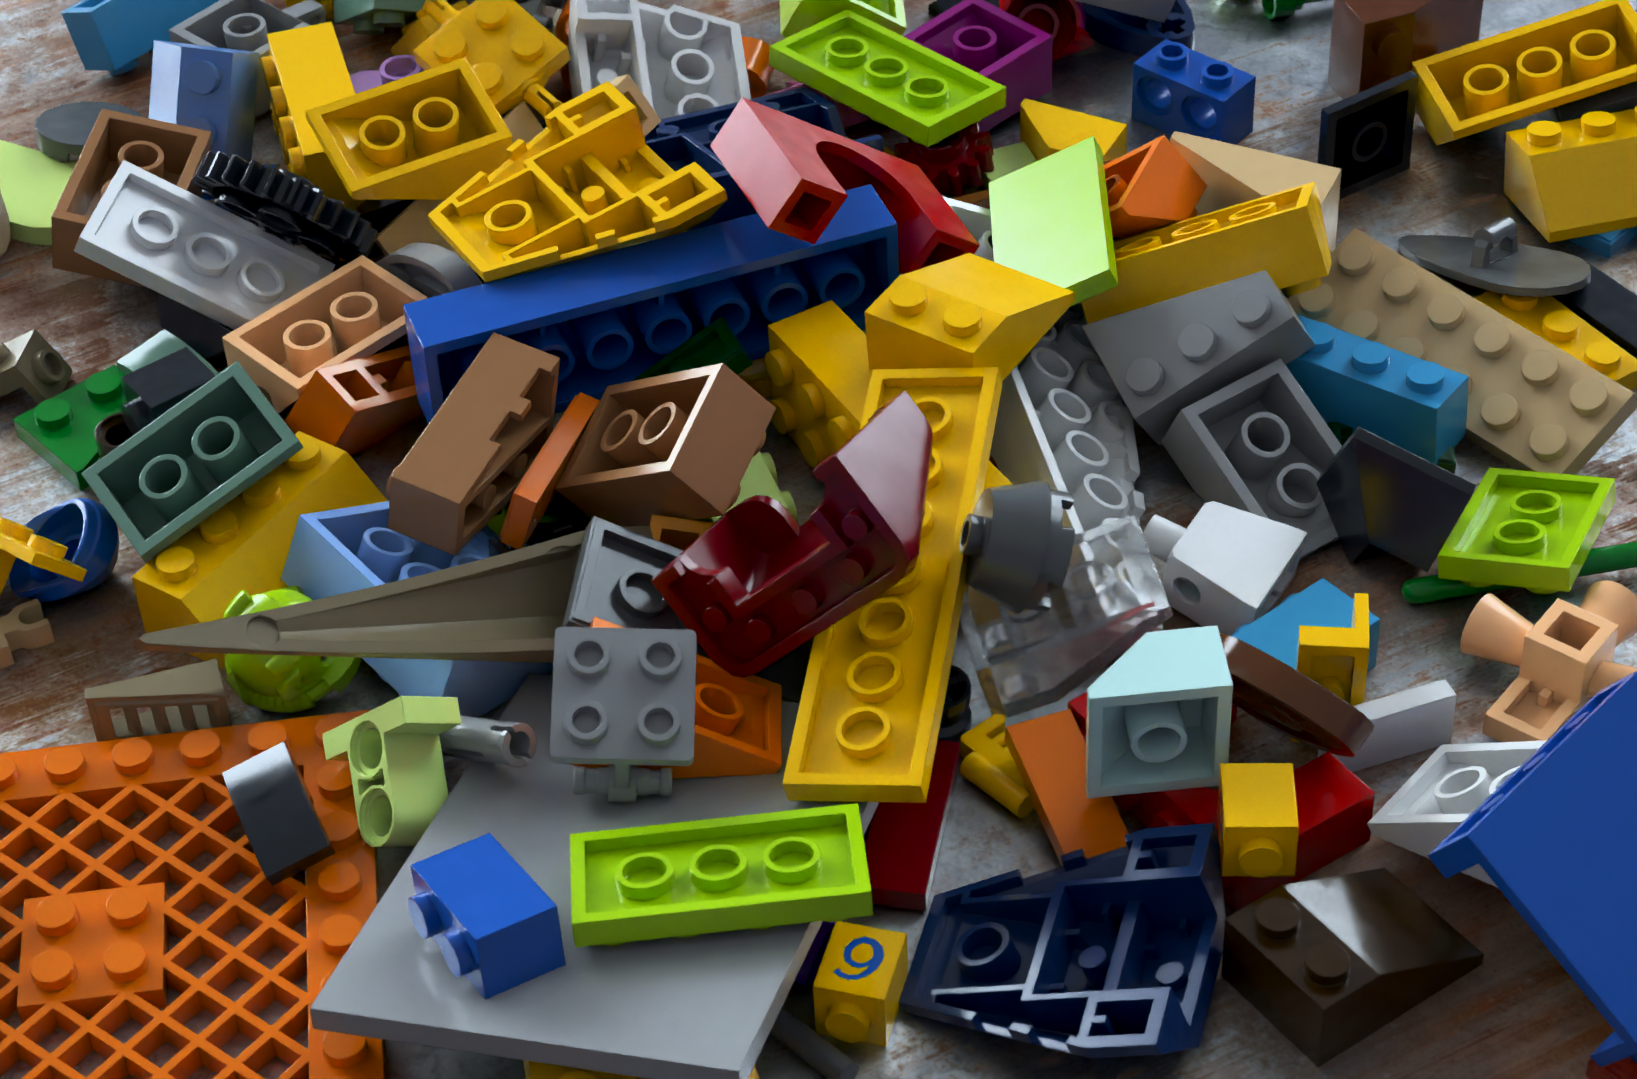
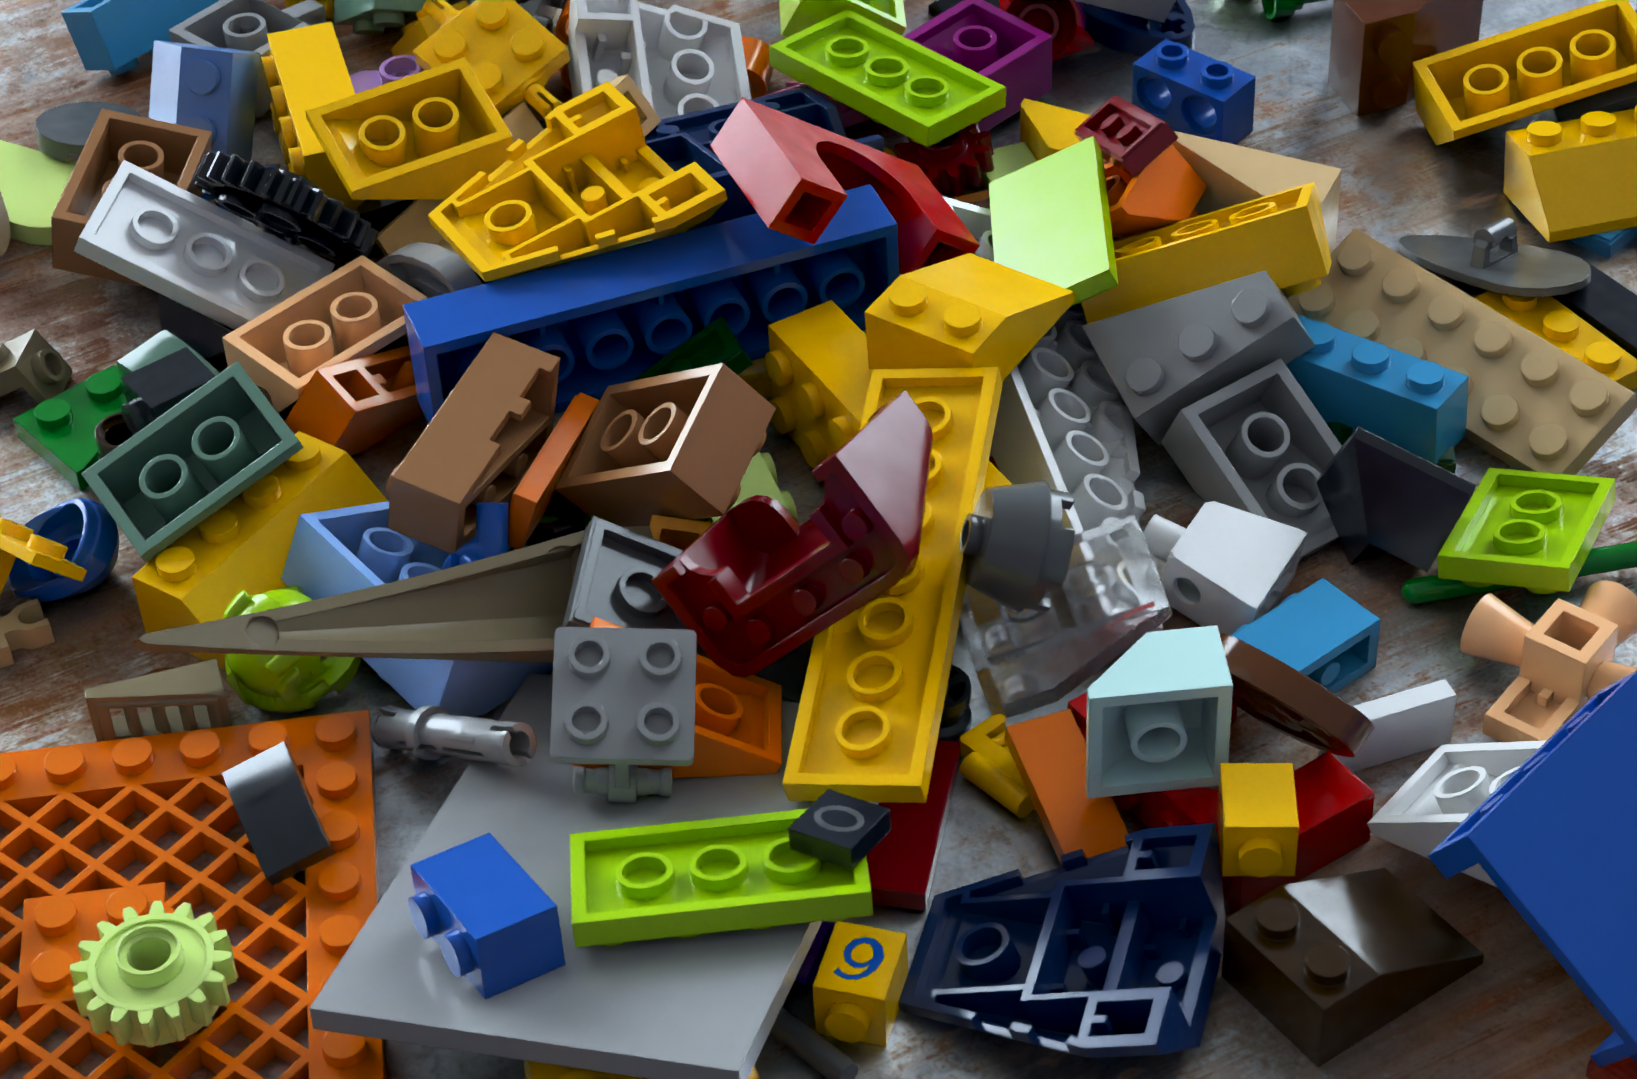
(154, 975): none -> yellowish green gear
(396, 766): yellowish green tile -> none
(490, 537): none -> blue arm
(839, 829): none -> black tile
(1127, 134): none -> dark red tile
(1338, 655): yellow panel -> none
(1370, 133): black slope -> none

